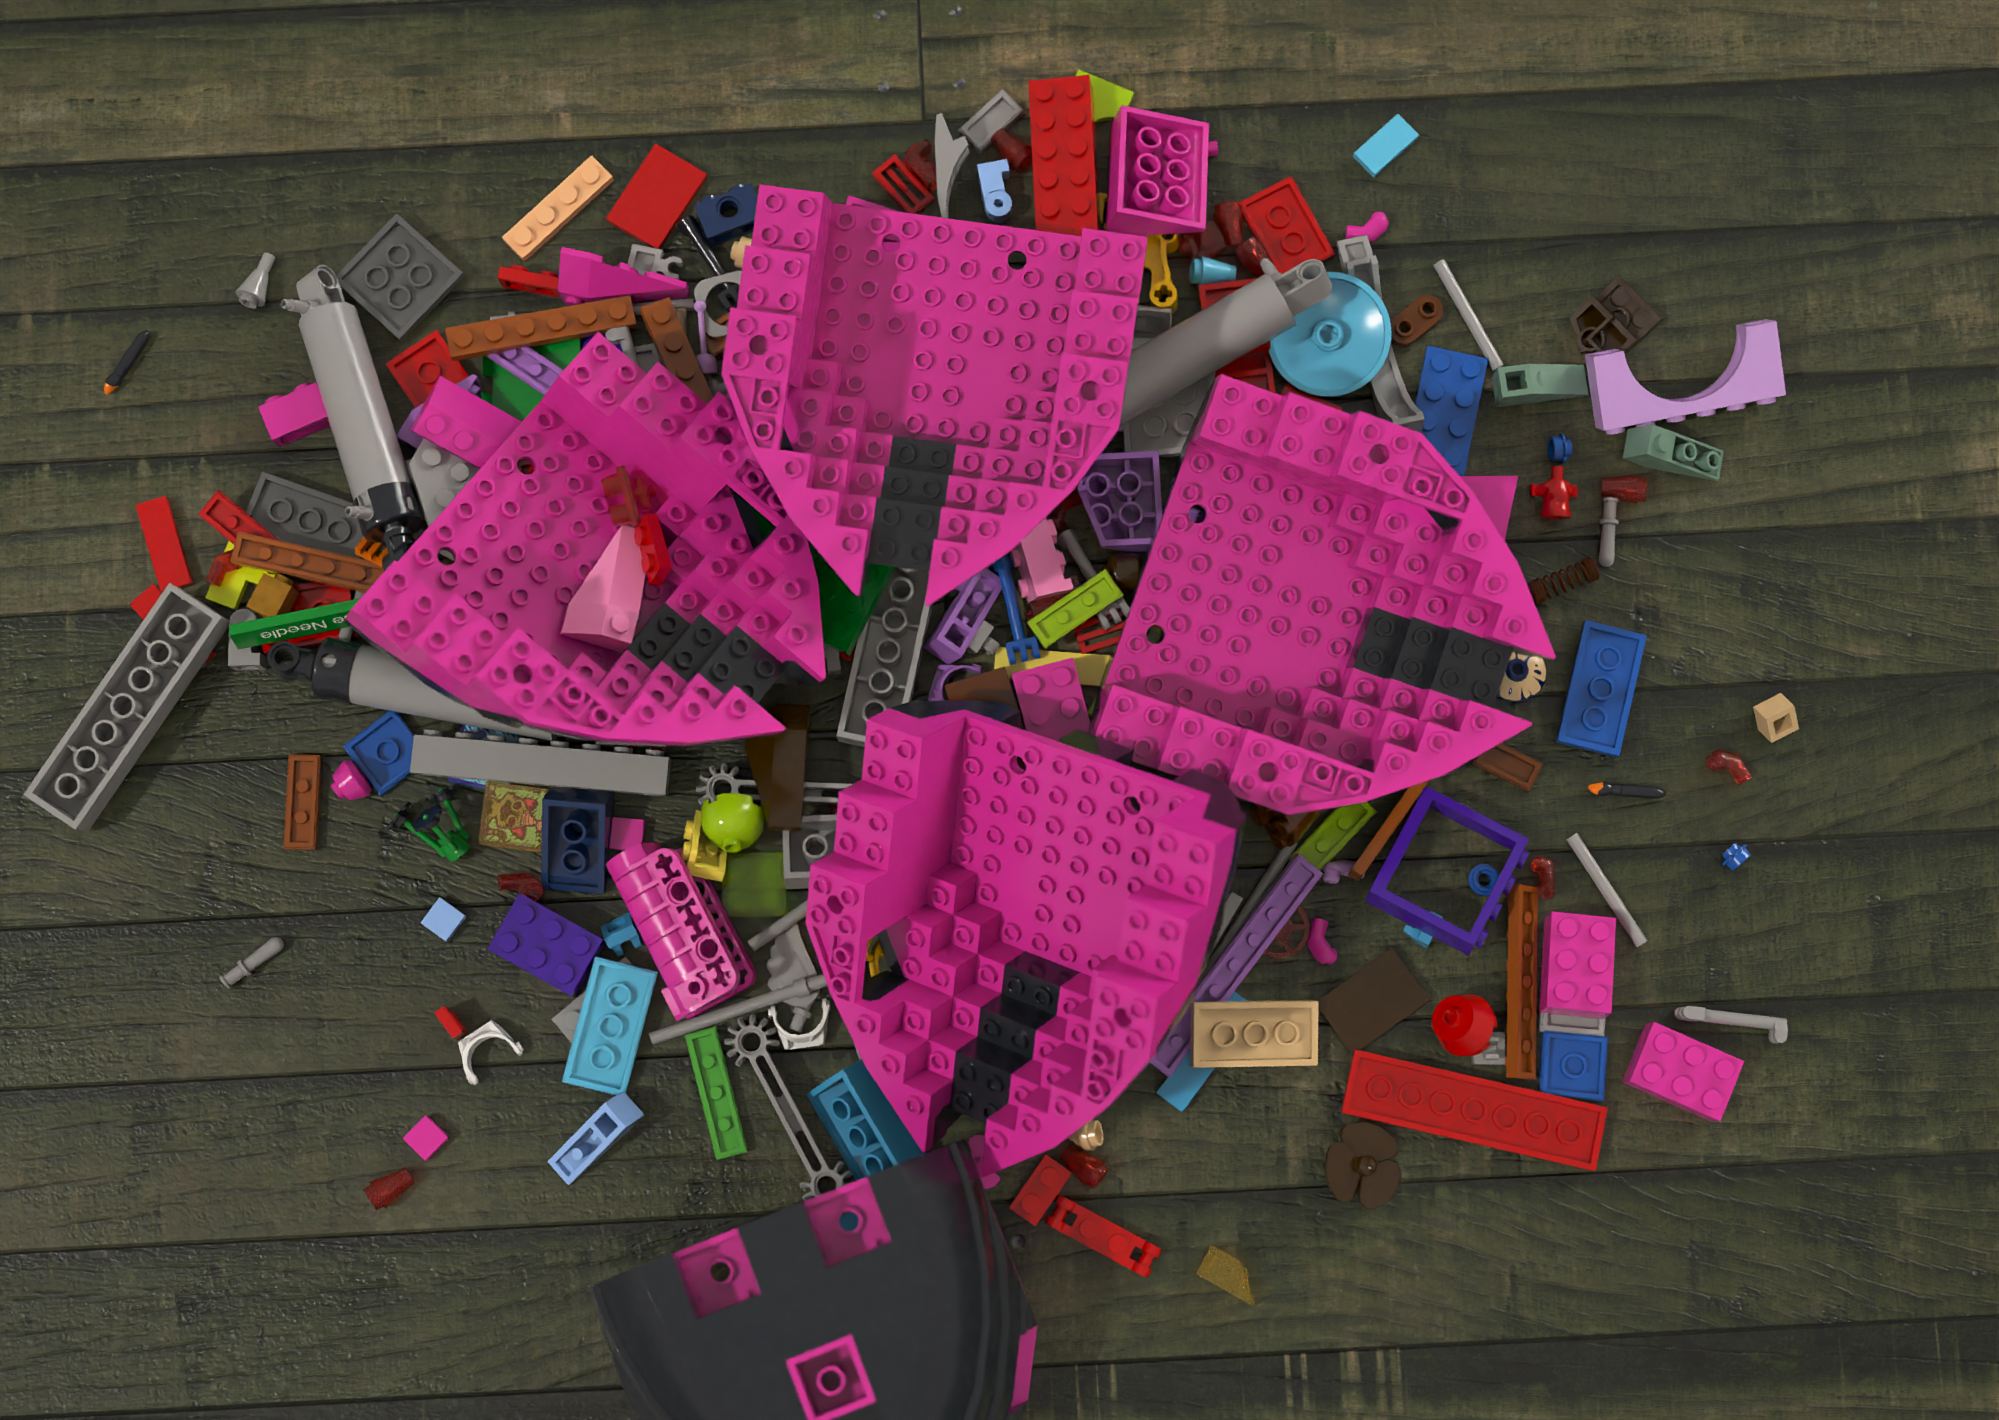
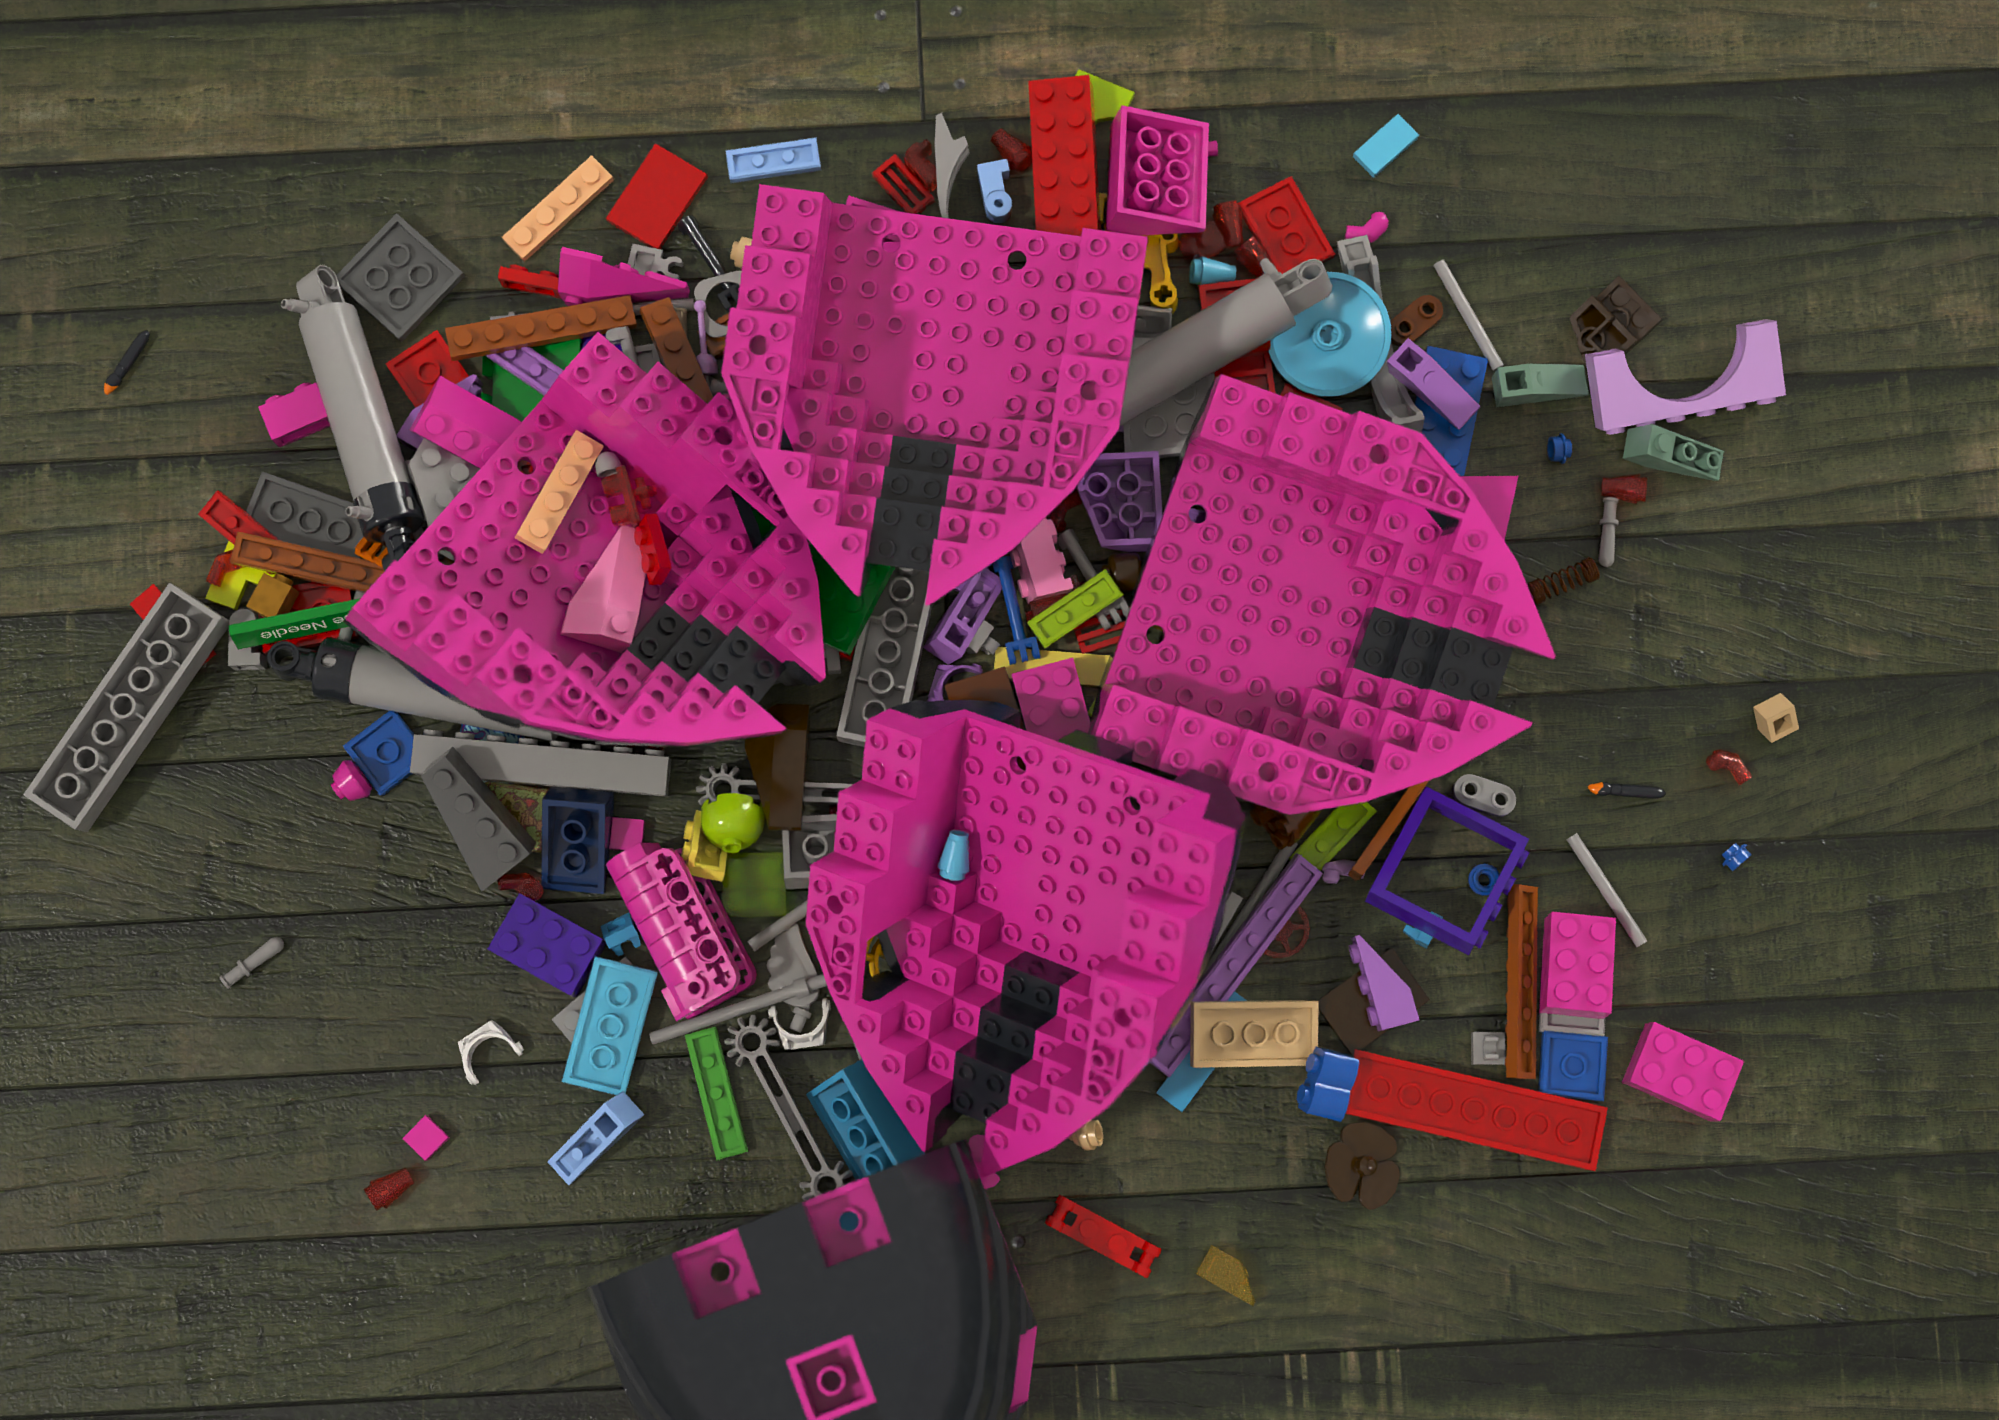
(164, 543): red tile -> none
(254, 288): light grey cone -> none
(303, 802): dark orange tile -> none
(443, 919): light blue tile -> none
(450, 843): plant -> none
(451, 1022): red tile -> none
(476, 819): none -> dark grey wedge
(559, 491): none -> light nougat plate
(606, 464): none -> light grey hinge
(722, 229): dark blue brick -> none
(773, 160): none -> light blue tile
(955, 856): none -> medium azure cone
(996, 114): light grey tile -> none
(1040, 1190): red plate -> none
(1085, 1166): clear red cone -> none
(1318, 944): dark pink arm -> none
(1327, 1083): none -> blue brick
(1387, 993): none -> medium lavender slope
(1432, 384): none -> medium lavender slope
(1464, 1024): red cone -> none
(1484, 795): none -> light grey plate
(1509, 766): reddish brown tile -> none
(1524, 686): tan dish -> none
(1546, 876): clear red arm -> none
(1555, 495): red piece -> none
(1601, 688): blue plate -> none
(1777, 1026): light grey hinge -> none

